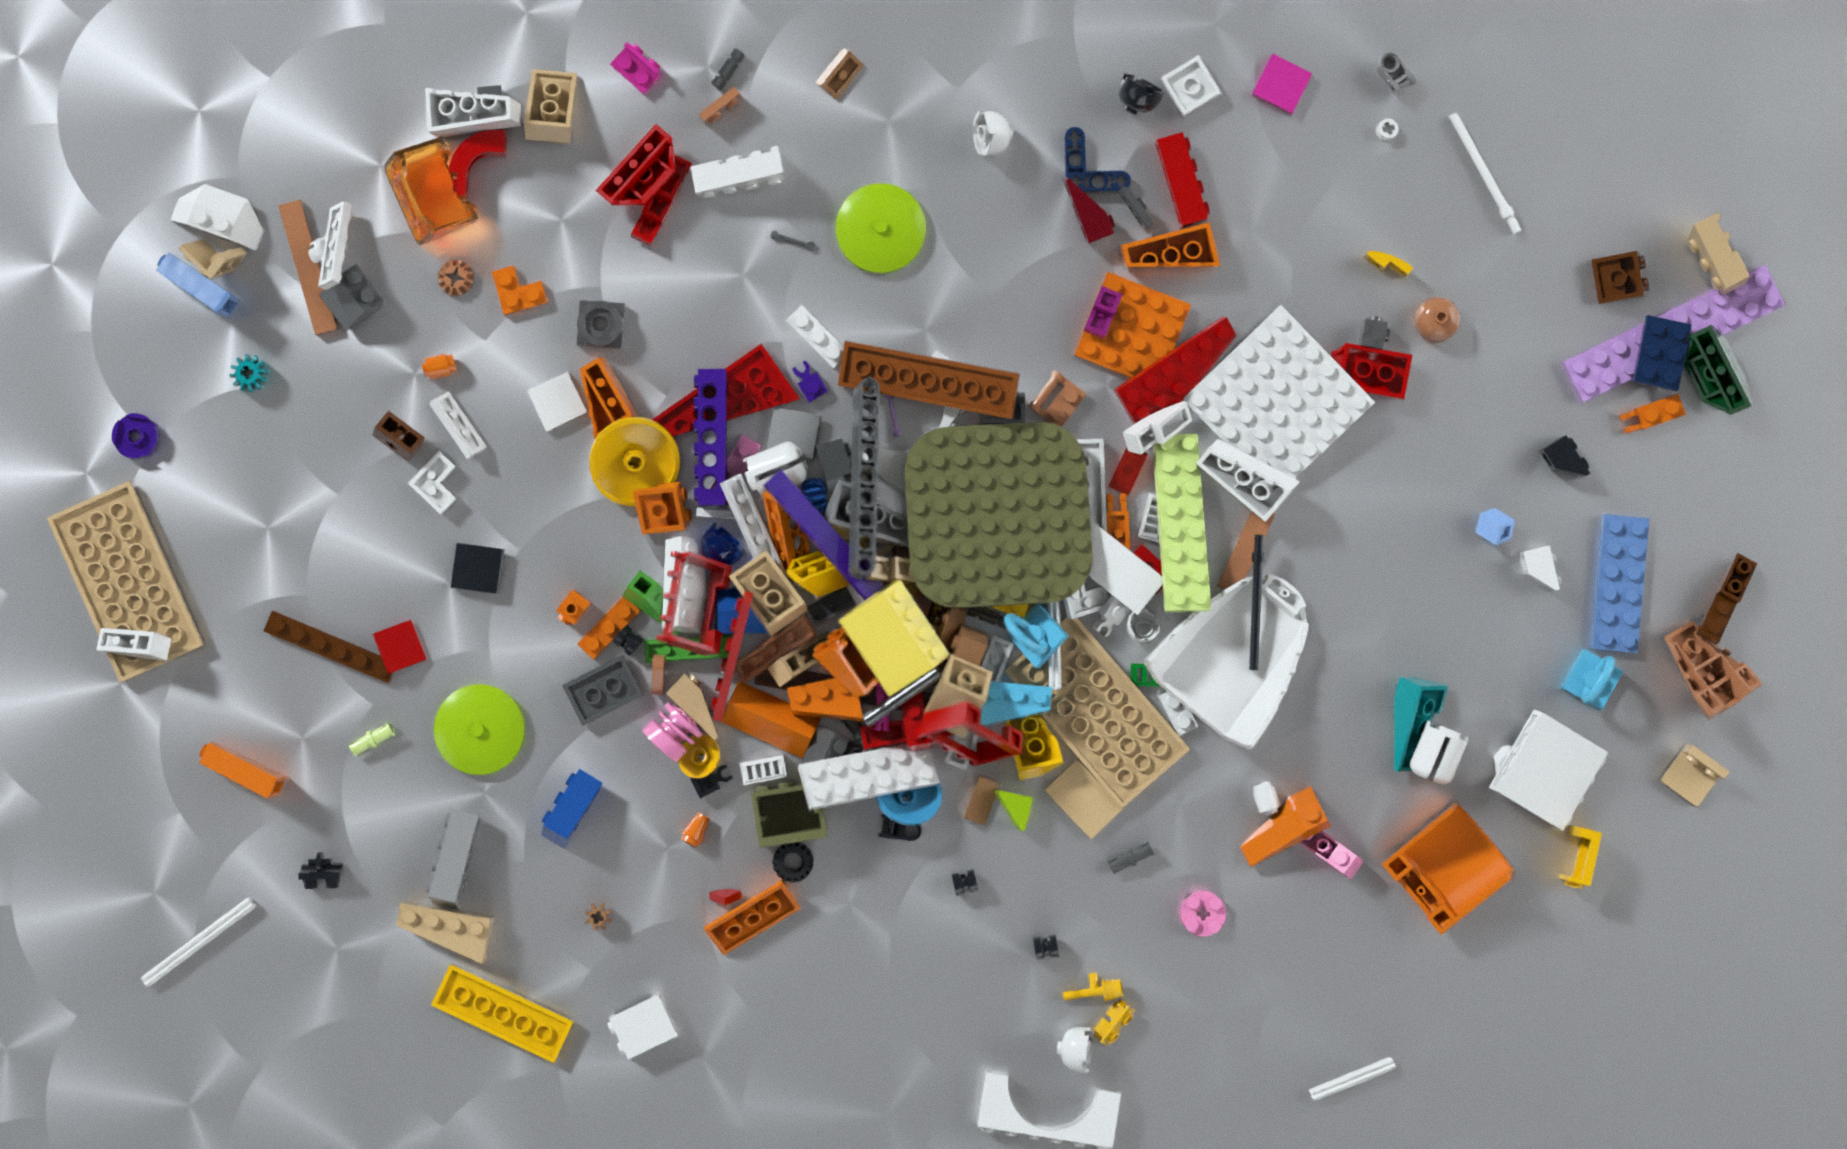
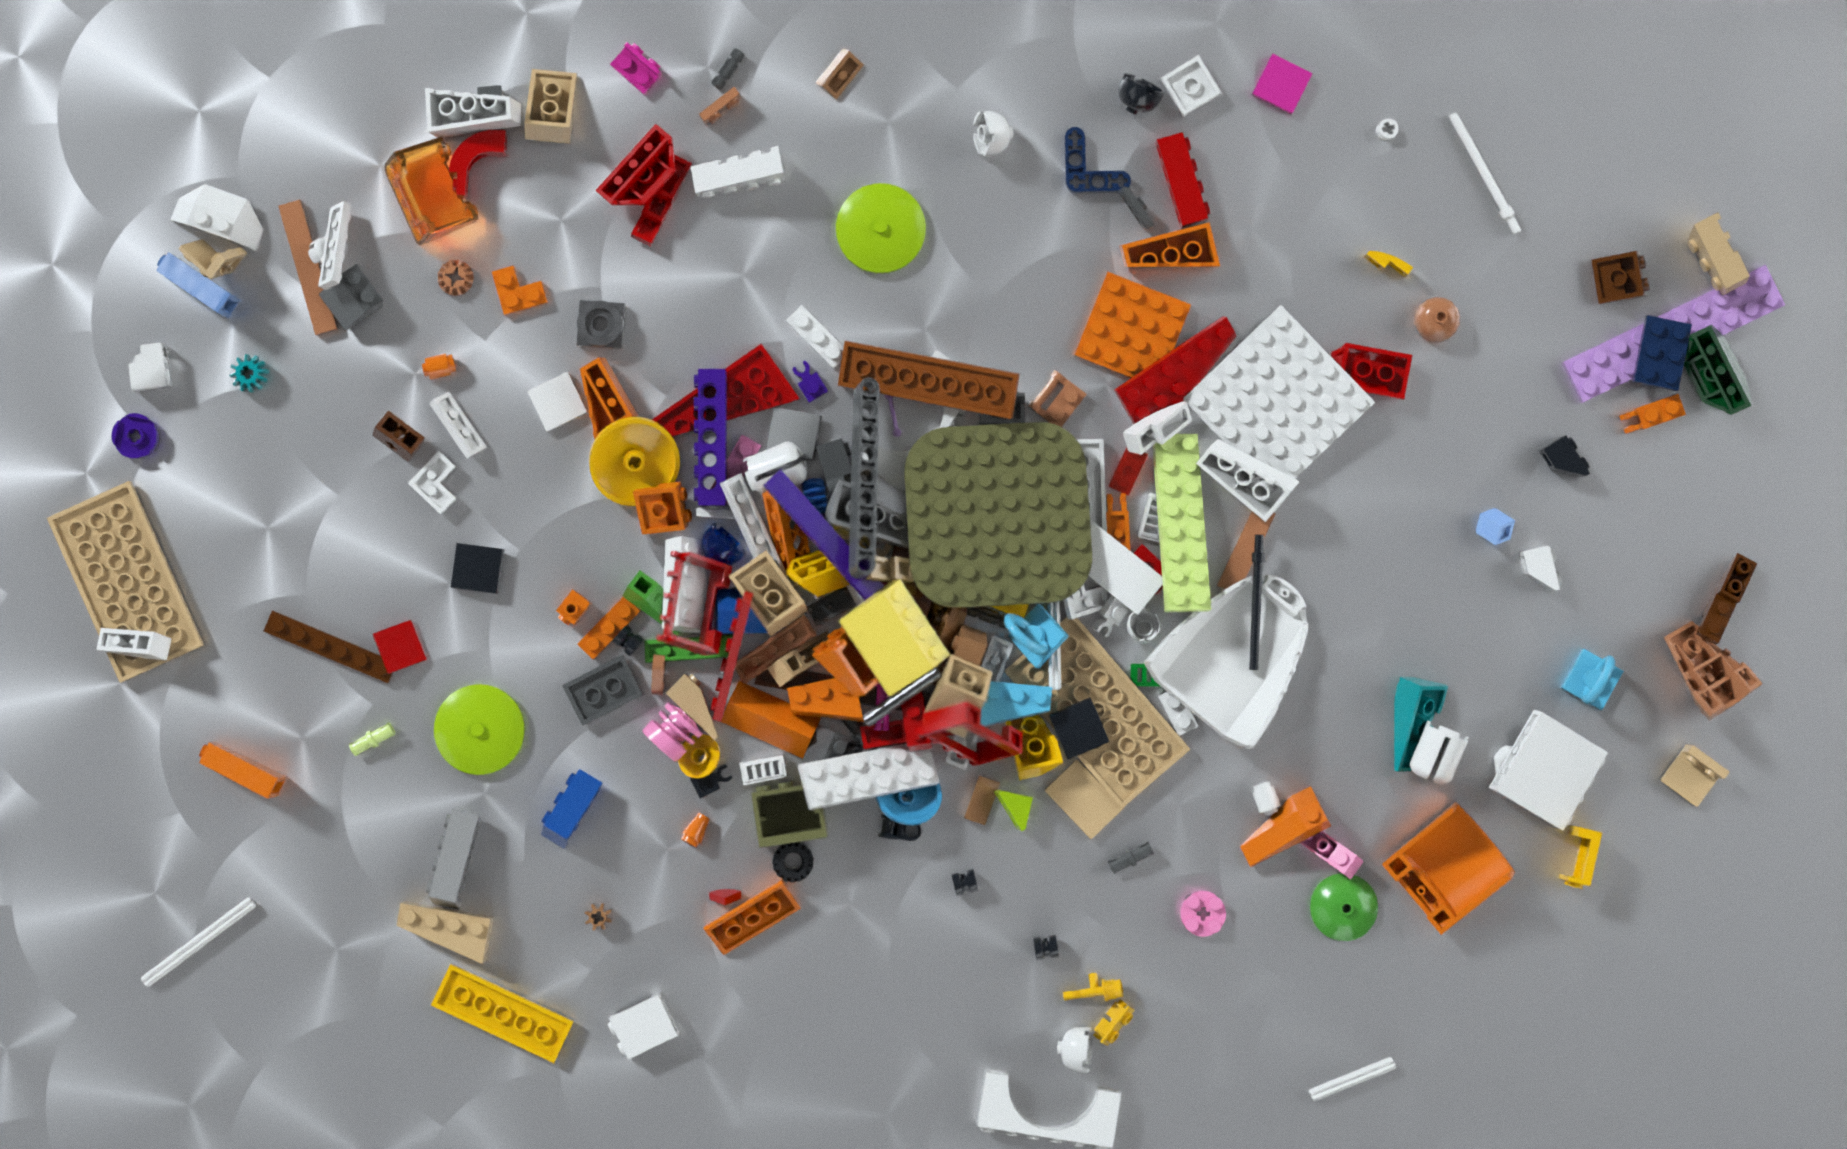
(150, 368): none -> white piece
(320, 869): black hips -> none
(810, 245): dark grey hinge -> none
(1079, 728): none -> black slope
(1091, 217): dark red slope -> none
(1102, 312): magenta slope -> none
(1329, 900): none -> bright green dish
(1374, 332): flat silver brick -> none
(1396, 74): light grey piece -> none
(1620, 583): medium blue plate -> none

